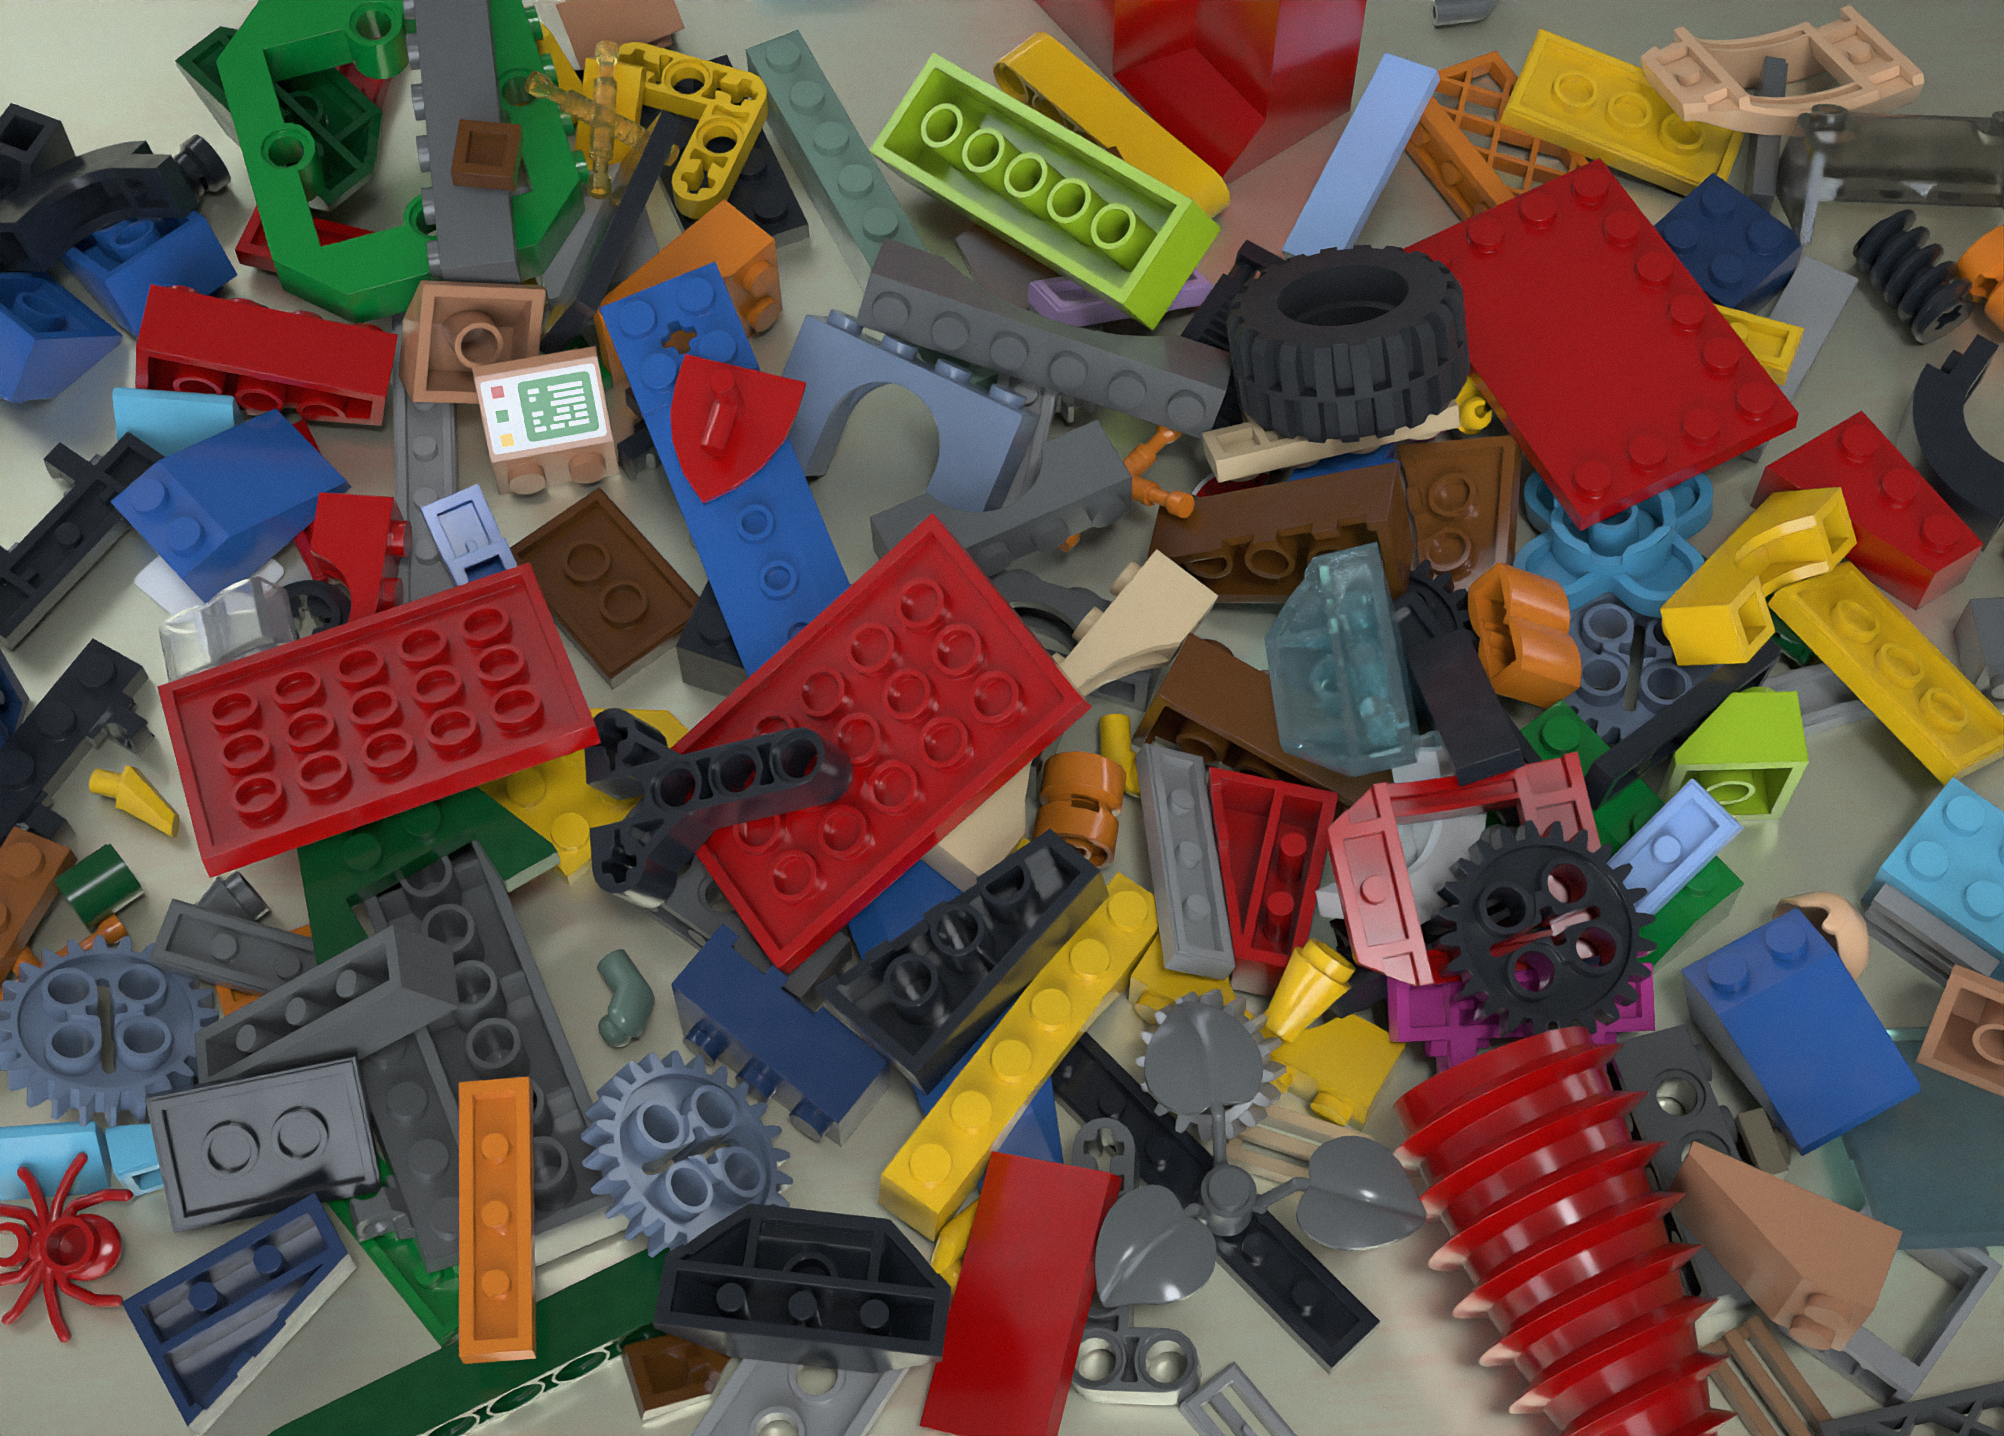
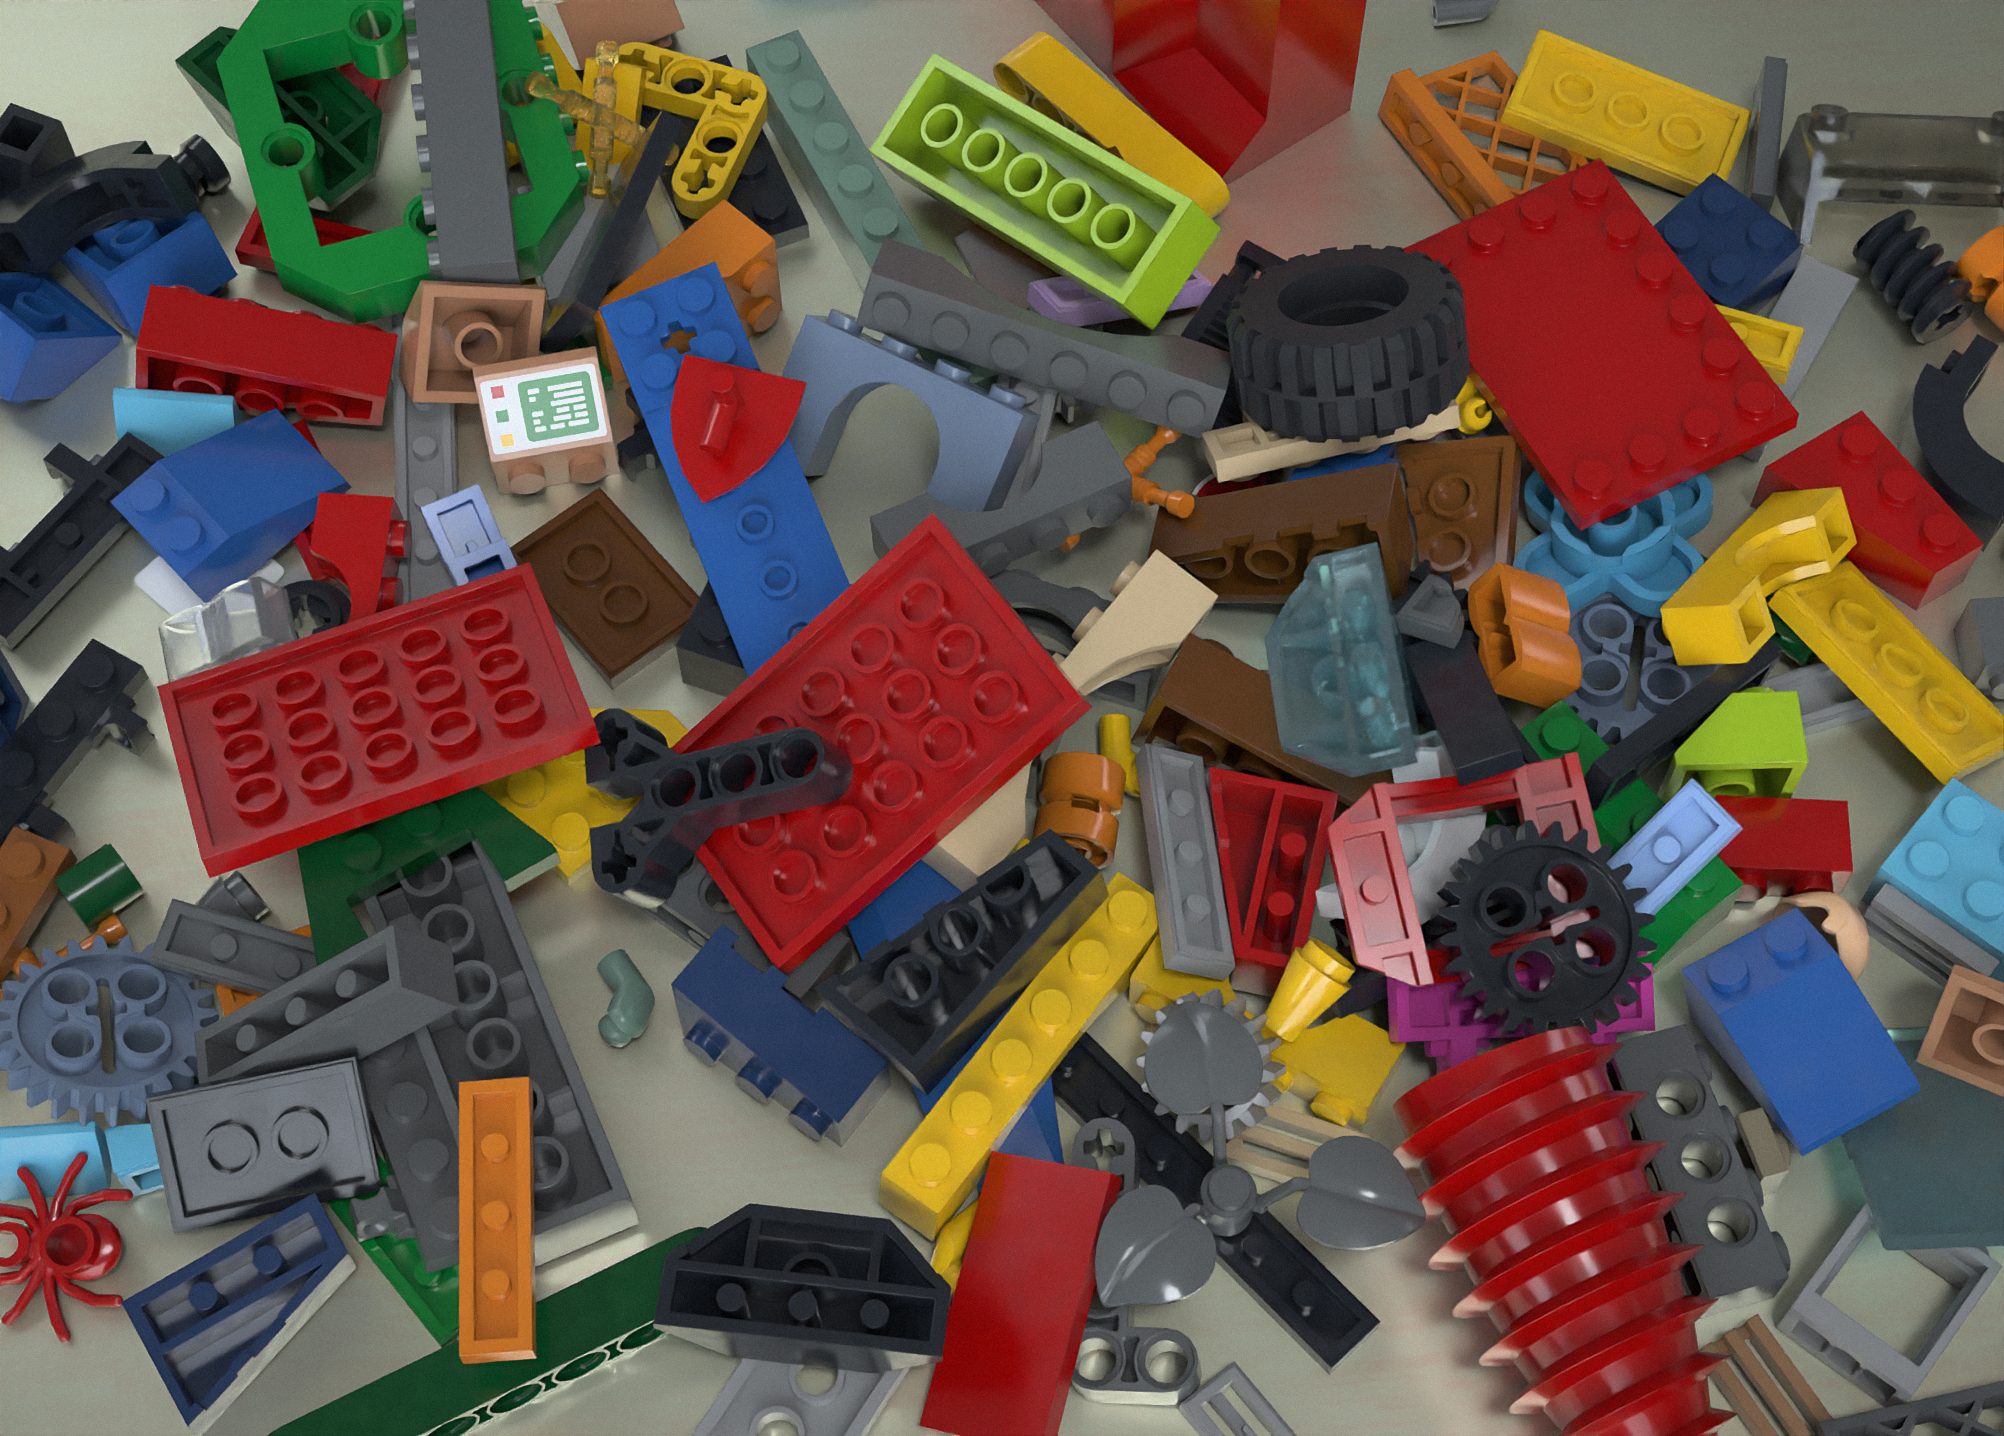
(137, 797): yellow bar -> none
(487, 155): reddish brown plate -> none
(671, 1373): reddish brown slope -> none
(678, 1114): sand blue gear -> none
(1363, 157): light blue tile -> none
(1433, 613): none -> dark grey tile
(1709, 76): light nougat wedge -> none
(1786, 1247): nougat slope -> none
(1788, 845): none -> red brick

